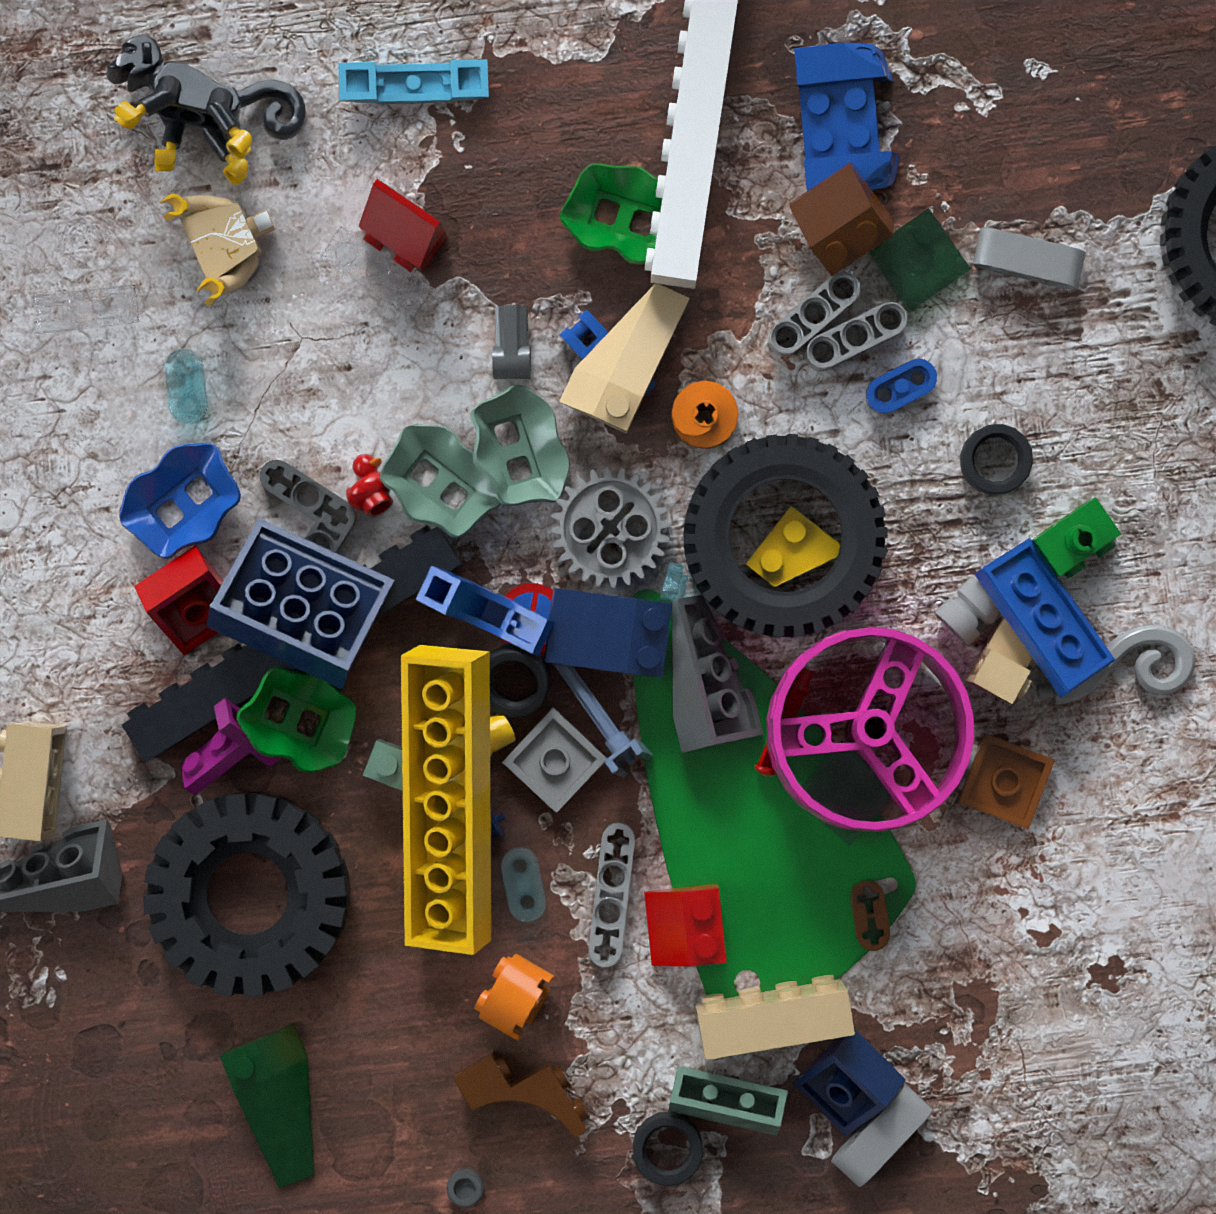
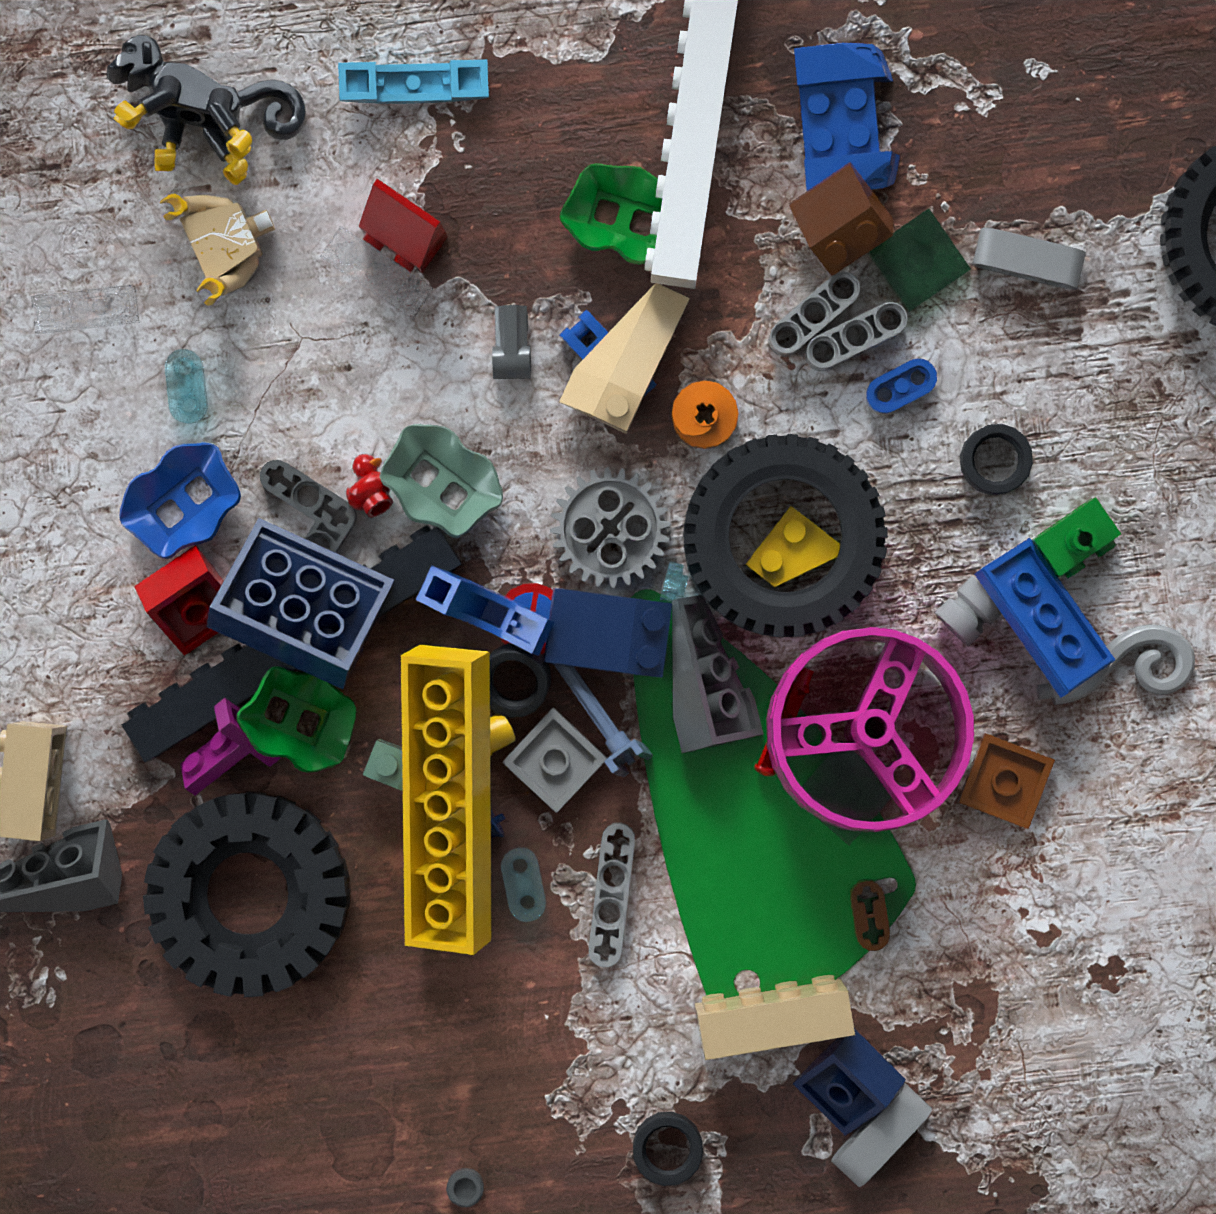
(274, 1095): dark green wedge -> none
(514, 996): orange brick -> none
(537, 444): sand green piece -> none
(545, 1087): reddish brown arch -> none
(685, 926): red slope -> none
(728, 1100): sand green brick -> none
(1002, 665): tan brick -> none

